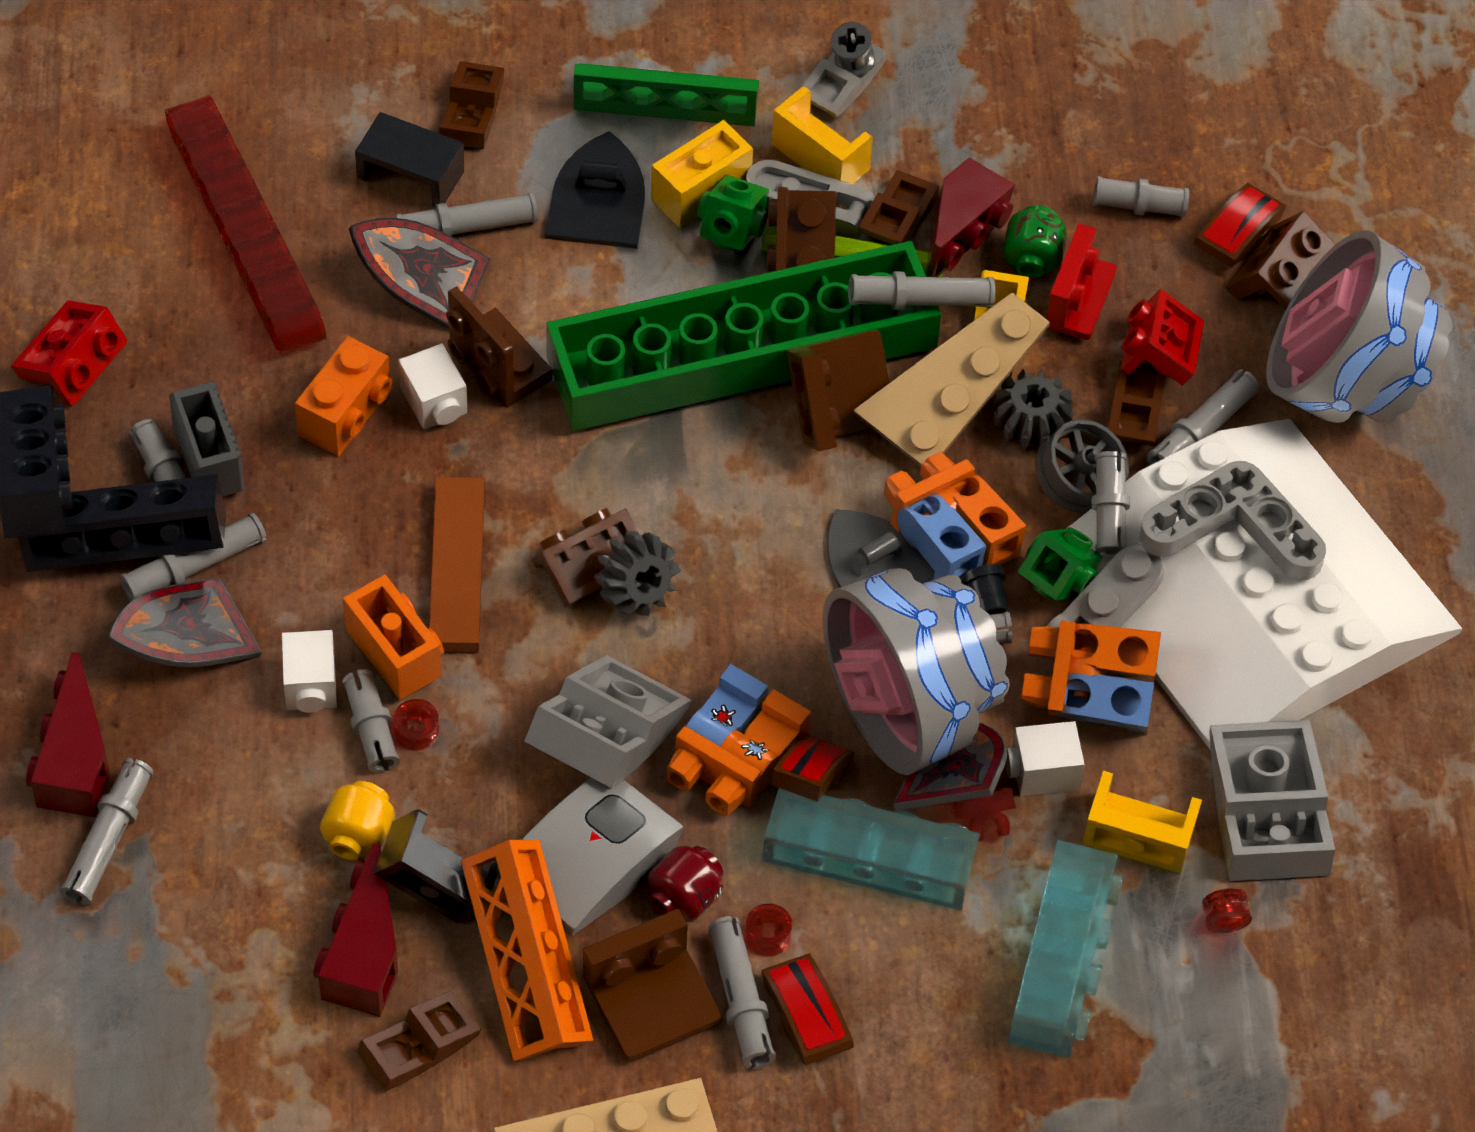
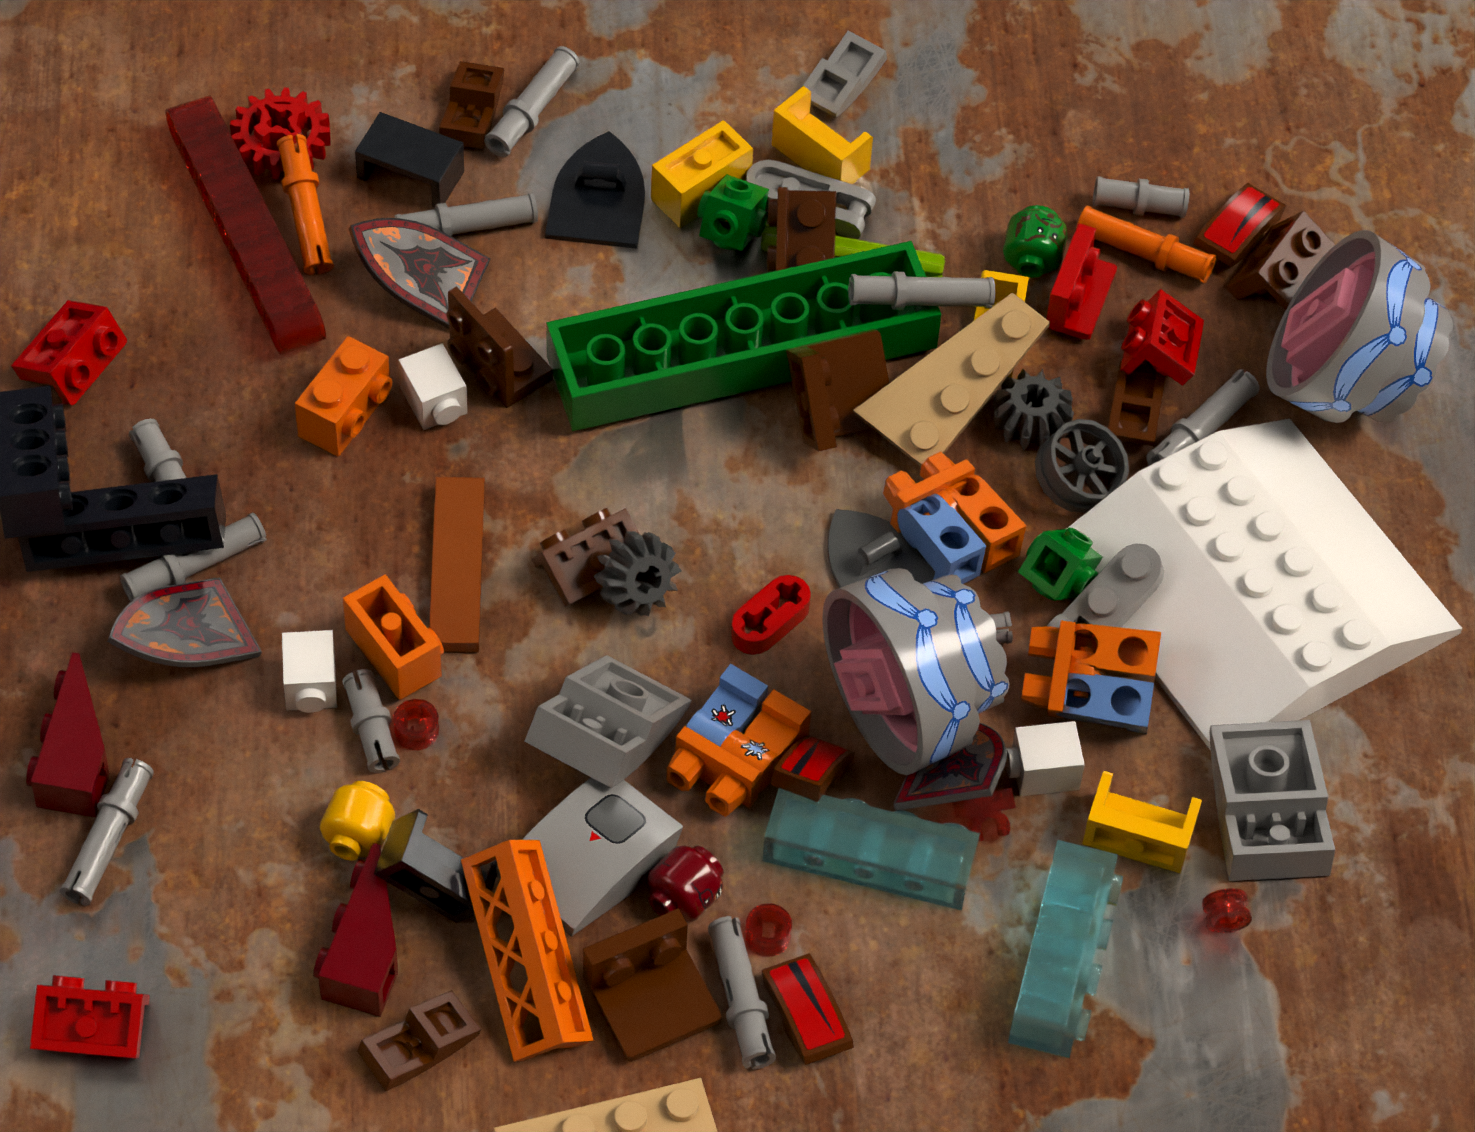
(88, 1019): none -> red bracket
(207, 436): dark grey brick -> none
(274, 119): none -> red gear
(301, 187): none -> orange pin
(523, 113): none -> light grey pin
(665, 94): green fence -> none
(776, 620): none -> red beam
(842, 46): dark grey bush -> none
(900, 209): reddish brown slope -> none
(967, 209): dark red slope -> none
(988, 584): black piece -> none
(1110, 502): light grey pin -> none
(1163, 251): none -> orange pin
(1245, 508): light grey beam -> none

